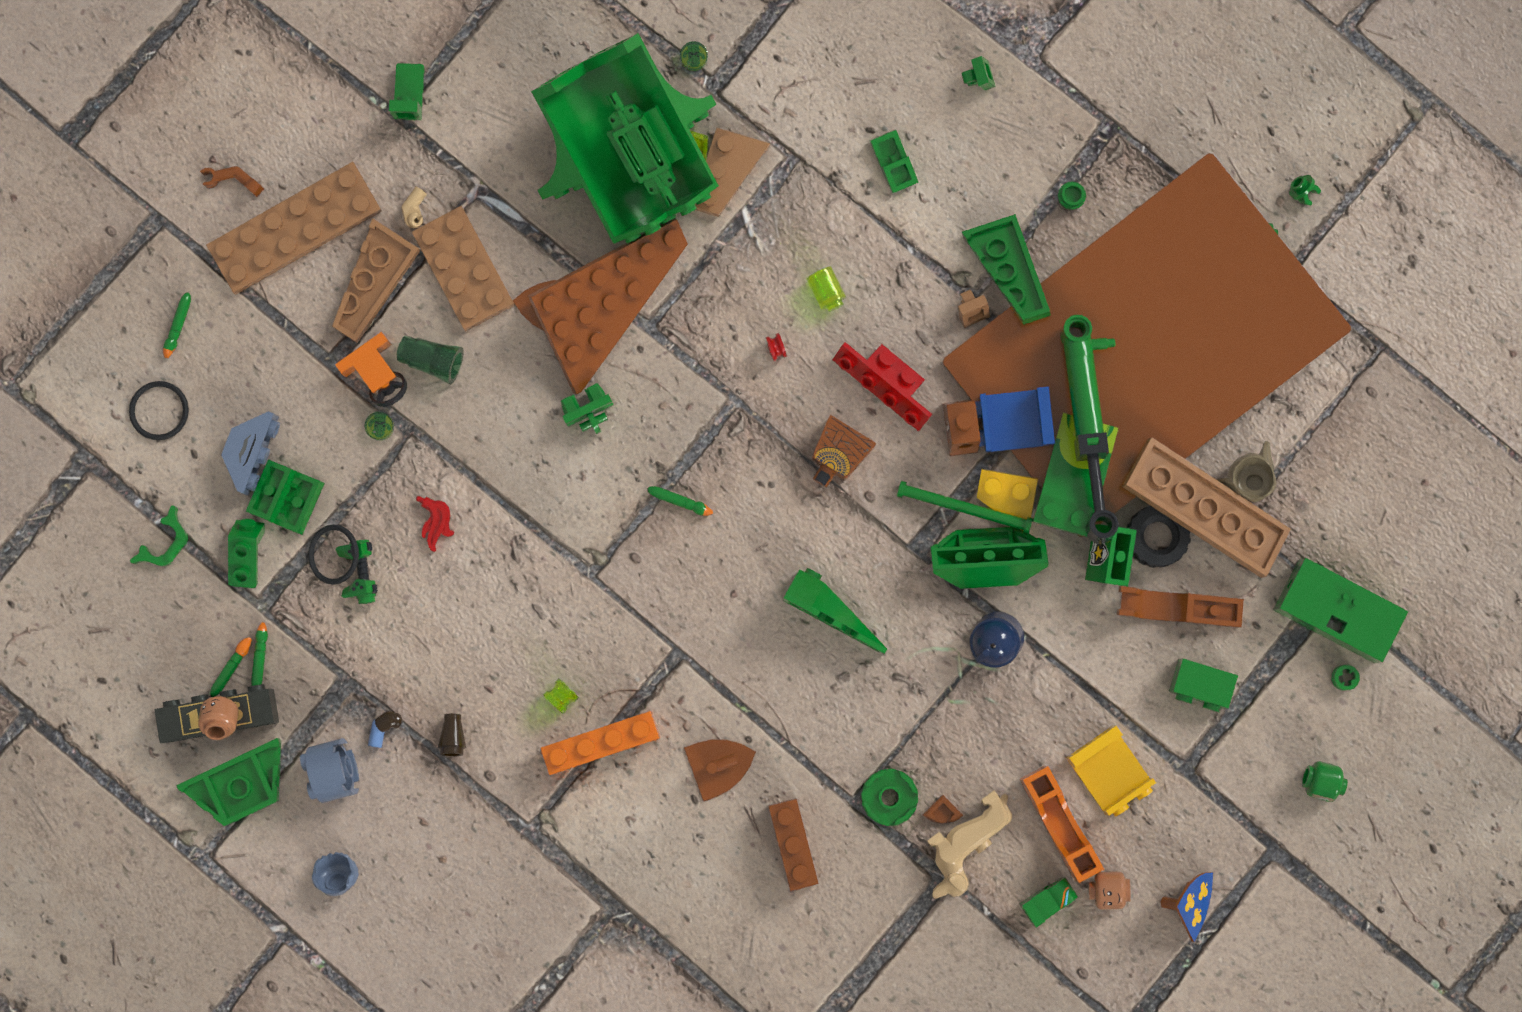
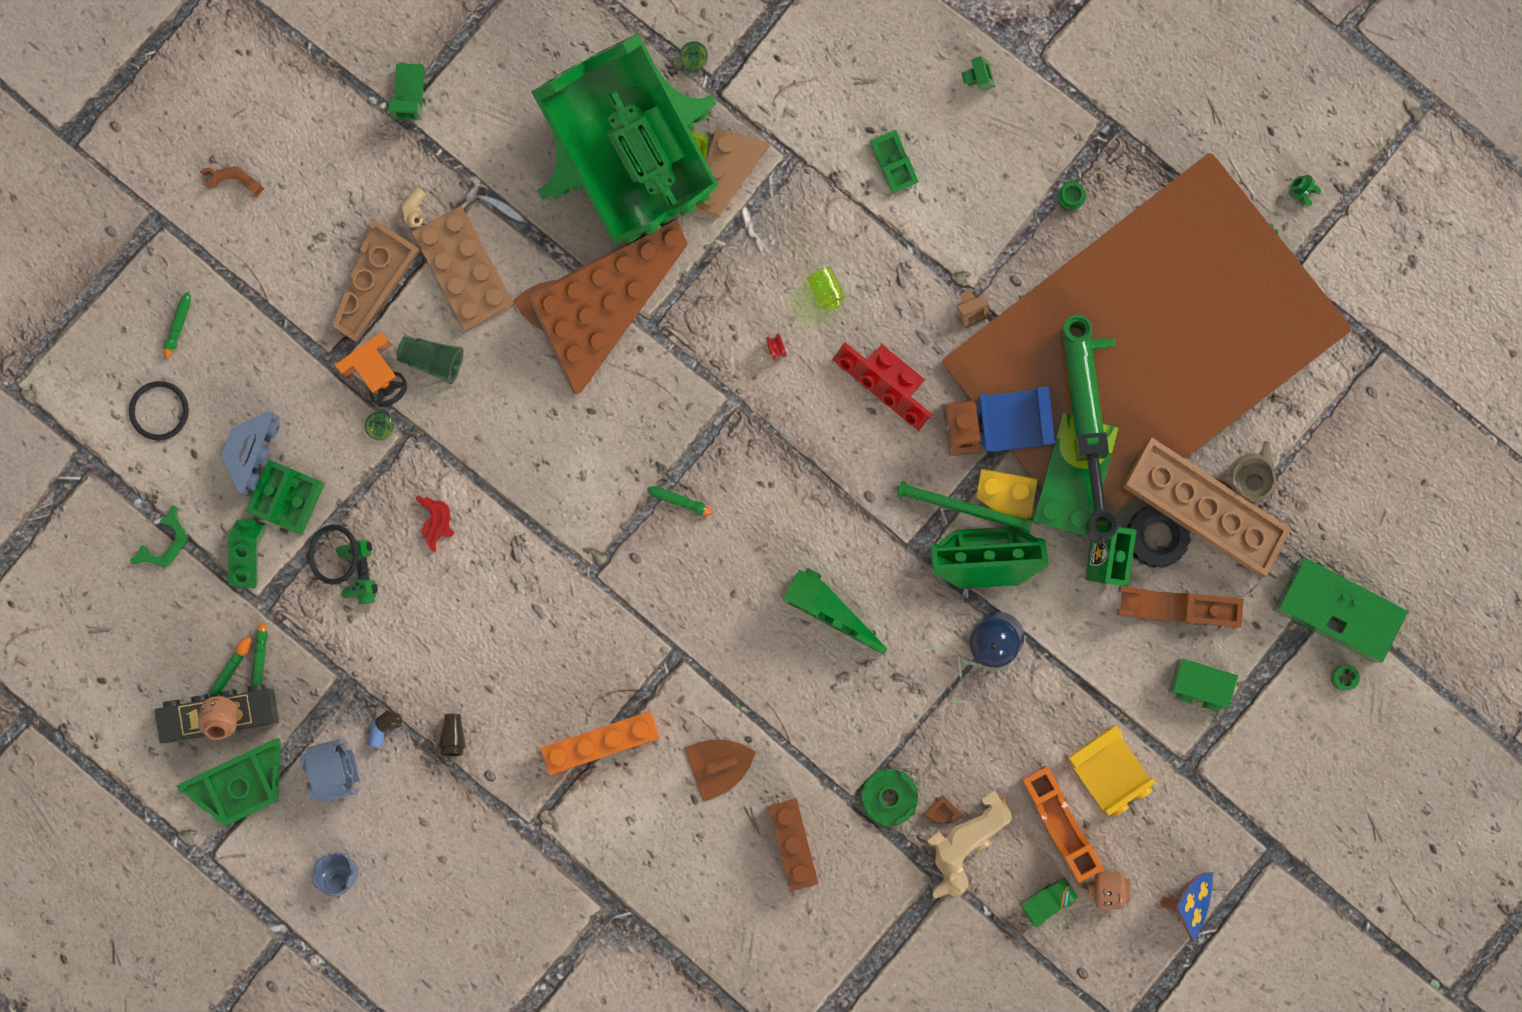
(293, 228): medium nougat plate -> none
(561, 696): clear neon green wheel -> none
(598, 402): green hips -> none
(839, 451): dark orange torso -> none
(1009, 264): green wing -> none
(1324, 781): green head -> none

